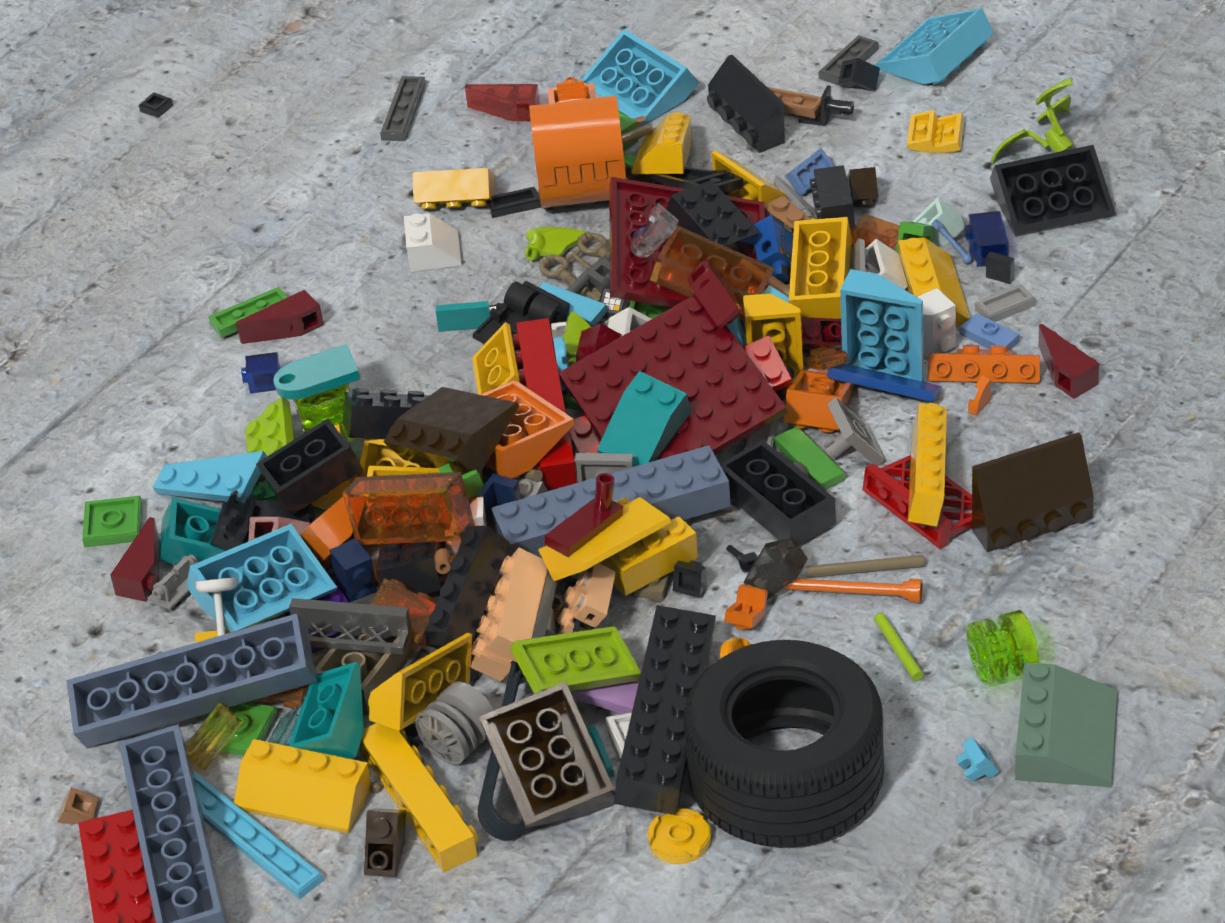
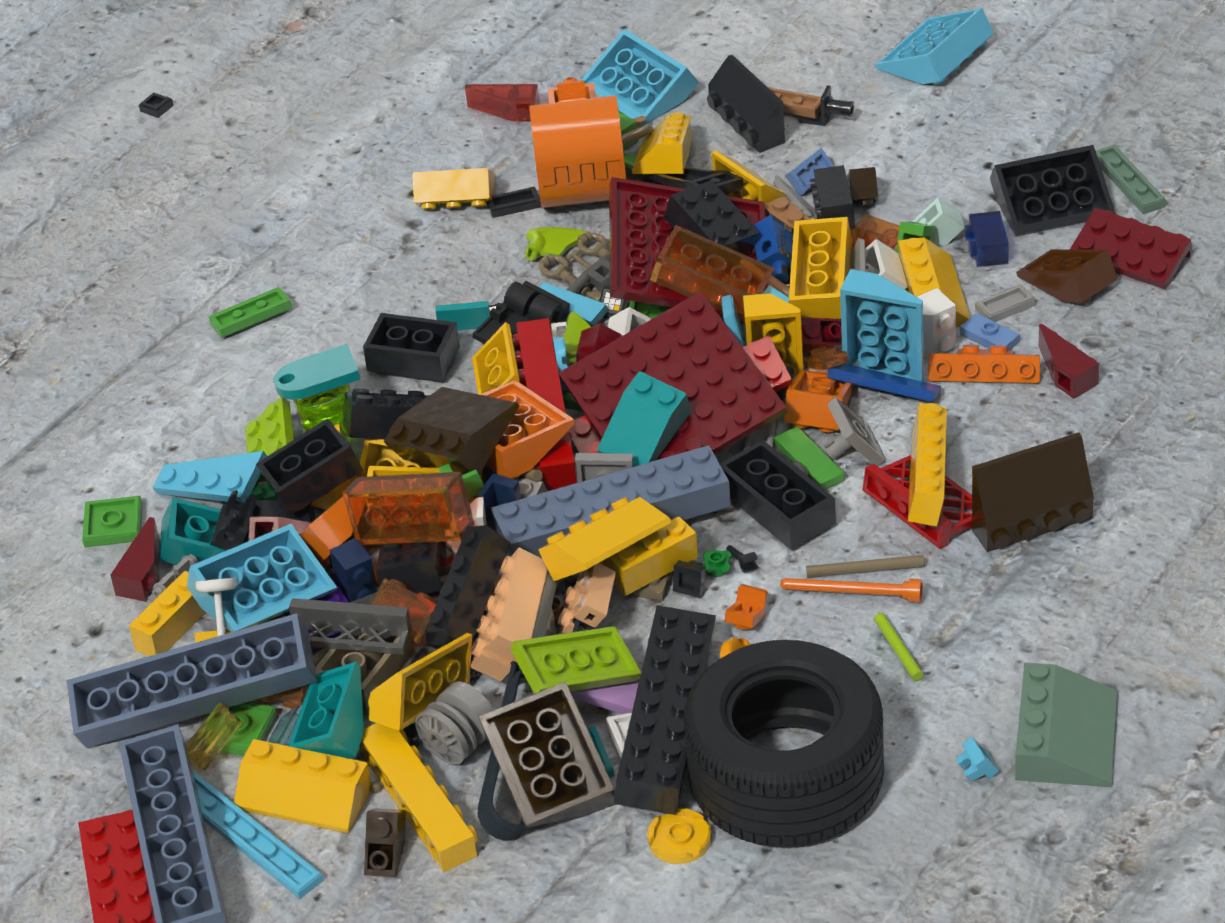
(77, 807): medium nougat slope -> none
(166, 618): none -> yellow brick
(260, 372): clear blue brick -> none
(281, 320): dark red slope -> none
(403, 108): dark grey tile -> none
(411, 347): none -> black brick
(431, 243): white slope -> none
(443, 561): medium nougat arm -> none
(588, 520): dark red piece -> none
(659, 228): clear leg -> none
(714, 293): dark red slope -> none
(717, 562): none -> green plate
(776, 566): clear smoke slope -> none
(858, 48): dark grey tile -> none
(858, 73): black panel -> none
(935, 133): yellow slope -> none
(965, 256): medium blue hinge -> none
(982, 396): orange tile -> none
(1000, 267): black tile -> none
(1001, 646): clear neon green wheel -> none
(1055, 137): lime plant -> none
(1071, 273): none -> reddish brown slope
(1130, 180): none -> sand green tile
(1135, 247): none -> dark red bracket

